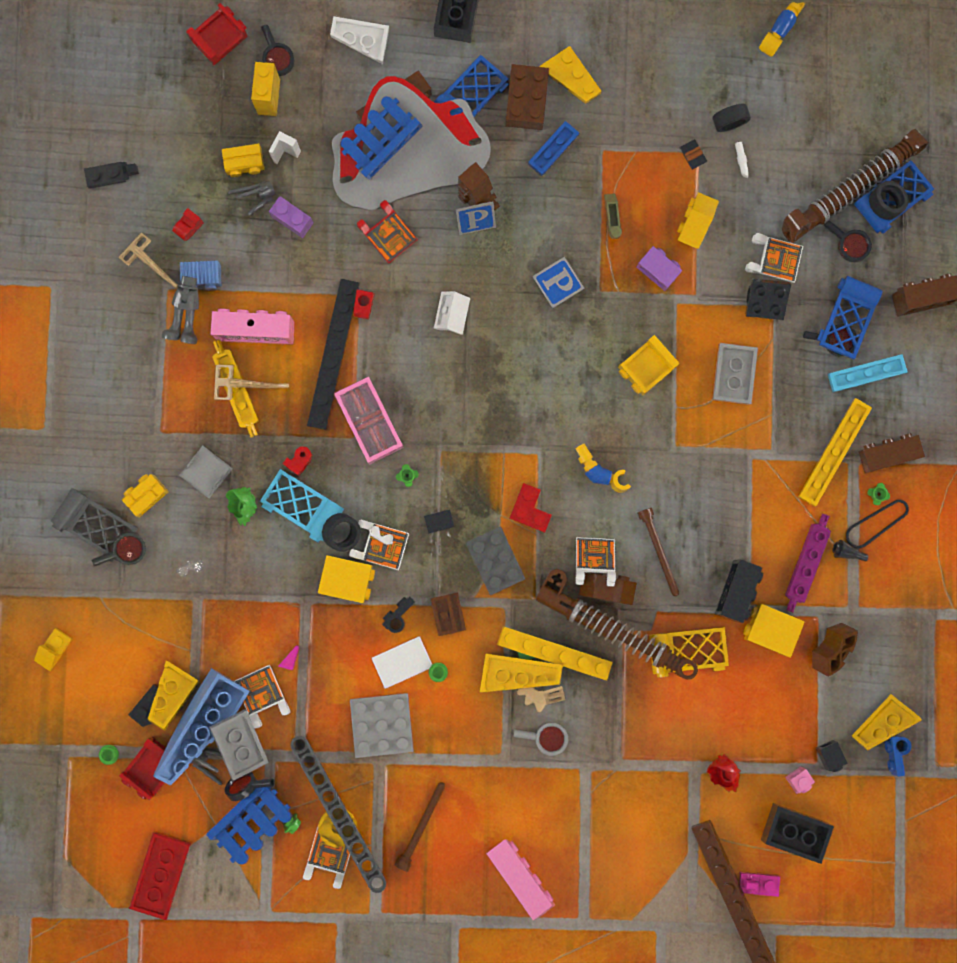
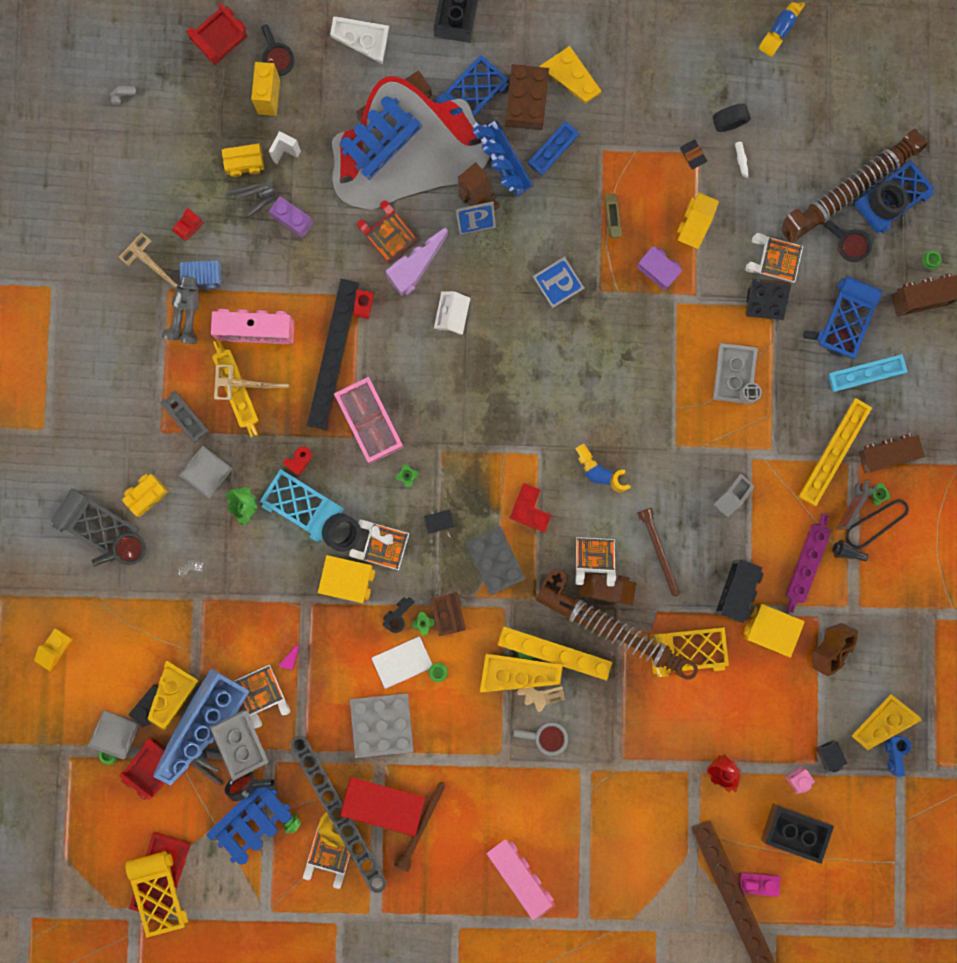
(109, 174): black hinge -> none
(113, 735): none -> light grey piece
(119, 92): none -> light grey arm
(151, 868): none -> yellow piece
(185, 417): none -> dark grey plate
(382, 806): none -> red tile
(408, 271): none -> lavender wedge
(423, 618): none -> bright green plate
(504, 157): none -> blue fence
(648, 365): yellow panel -> none
(734, 495): none -> light grey slope
(750, 393): none -> light grey wheel
(855, 505): none -> dark grey flag
(931, 260): none -> bright green plate

